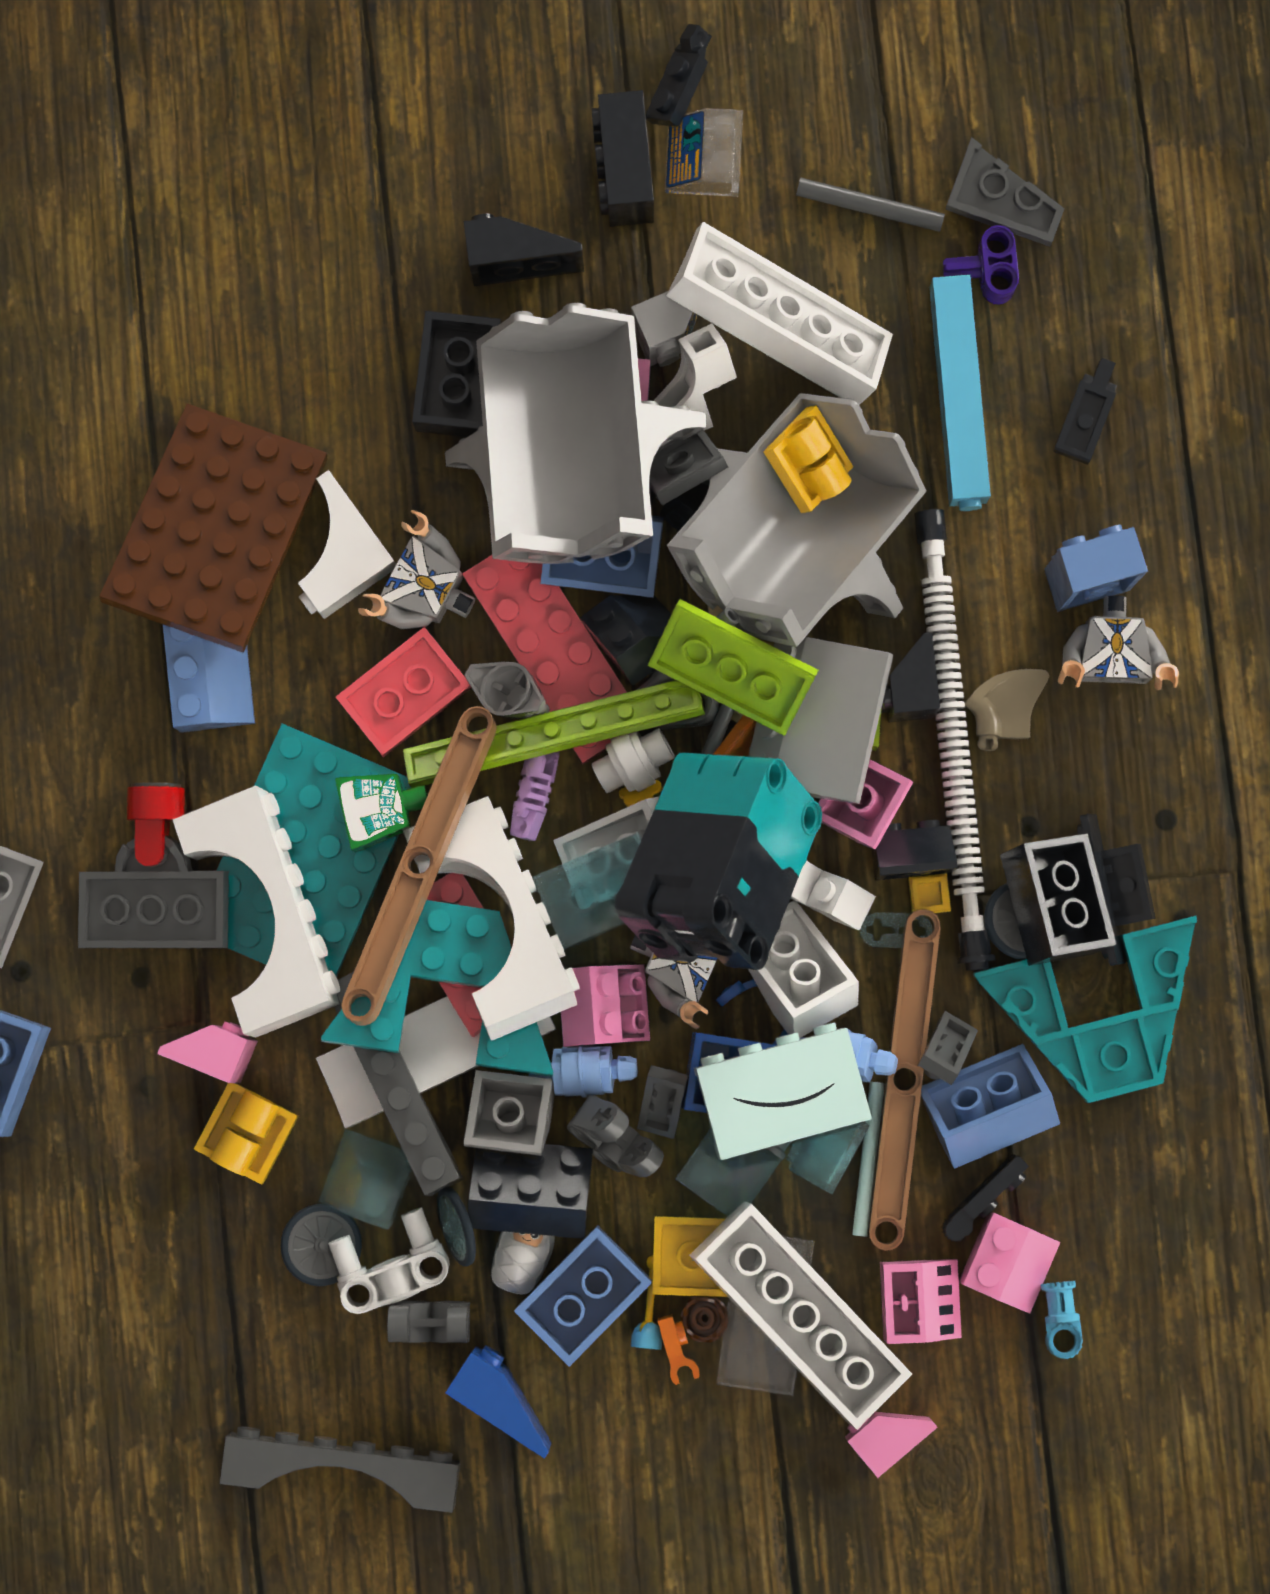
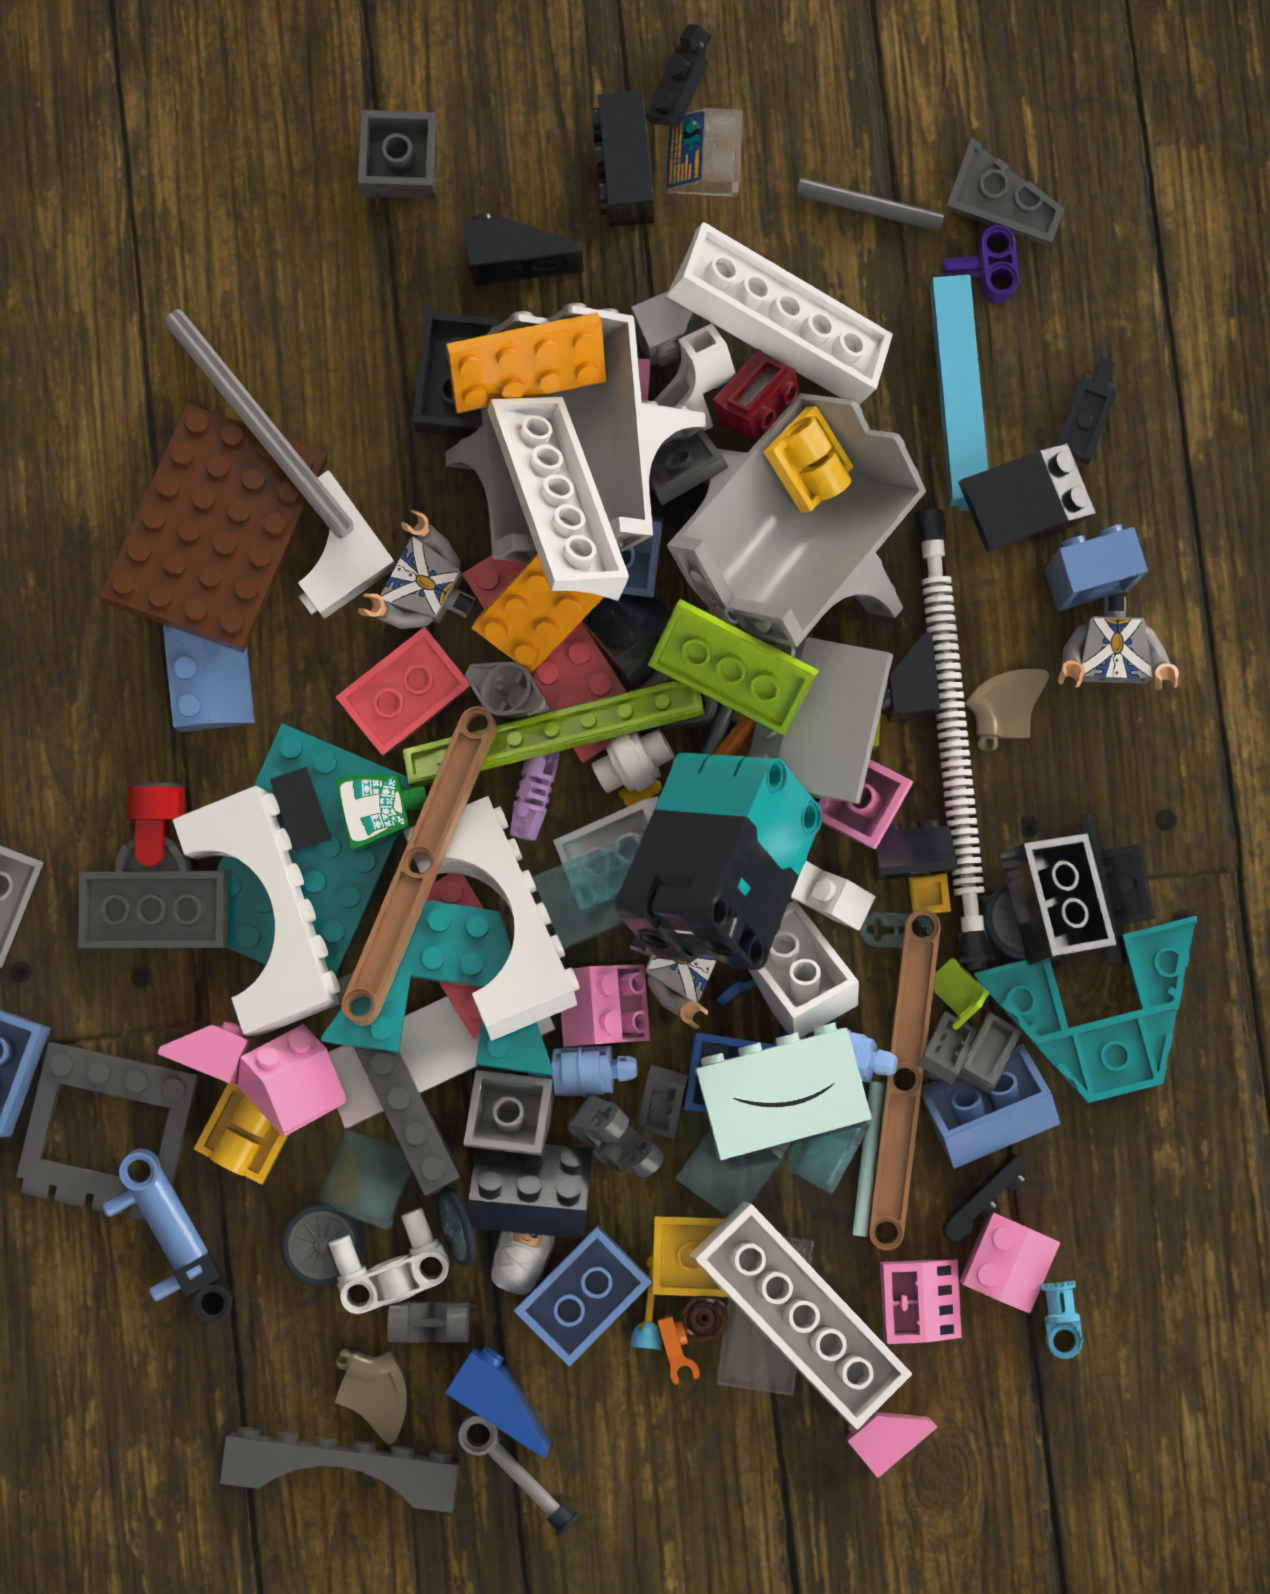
(113, 1077): none -> dark grey hinge
(192, 1262): none -> medium blue piece
(259, 424): none -> light grey axle
(291, 1080): none -> bright pink slope
(301, 809): none -> black tile
(374, 1390): none -> dark tan arm
(398, 154): none -> dark grey brick
(527, 362): none -> light orange plate
(530, 618): none -> light orange plate
(558, 496): none -> white arch
(559, 1515): none -> light grey piece
(756, 396): none -> dark red window
(959, 991): none -> lime bracket
(989, 1052): none -> dark grey tile
(1027, 498): none -> black slope

